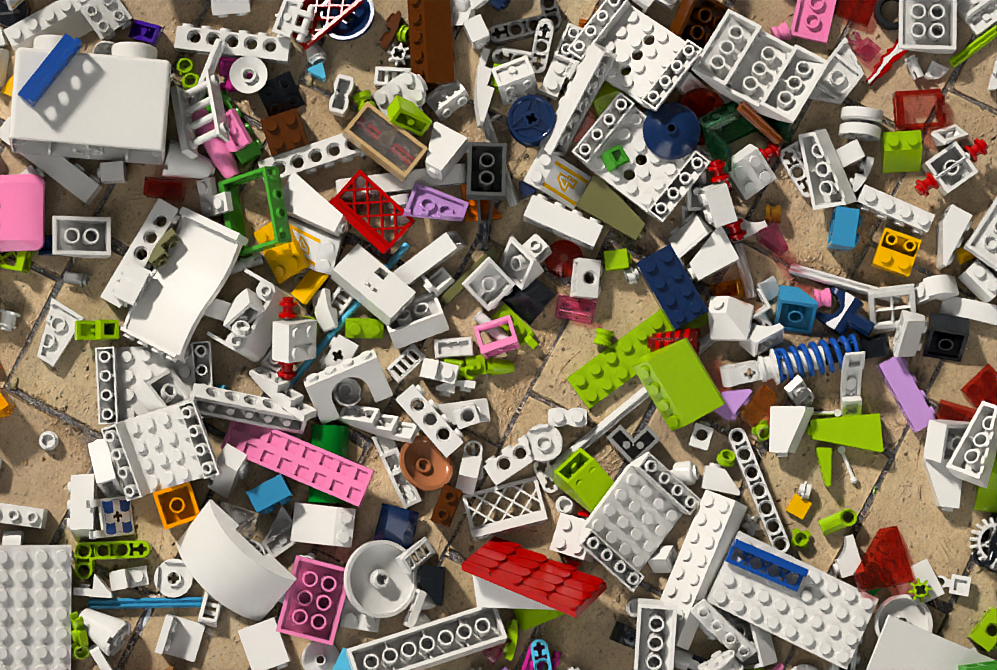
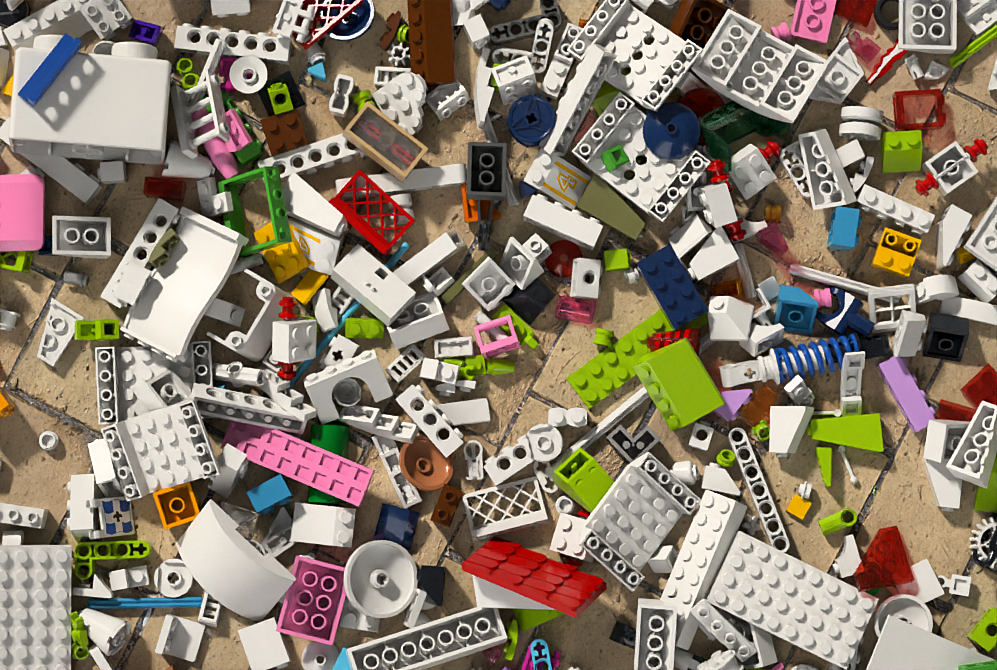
(238, 374): none -> white piece
(241, 329): white plate -> none
(245, 307): white slope -> none
(283, 105): none -> lime brick
(402, 558): white slope -> none
(408, 116): lime slope -> none
(433, 204): lavender wing -> none
(444, 151): white slope -> none
(461, 422): white brick -> none
(468, 473): white slope -> none
(570, 71): white slope -> none
(631, 607): white tile -> none
(756, 120): dark orange axle -> none
(769, 558): blue fence -> none
(805, 537): lime plate -> none
(925, 589): lime gear -> none
(948, 135): white slope -> none

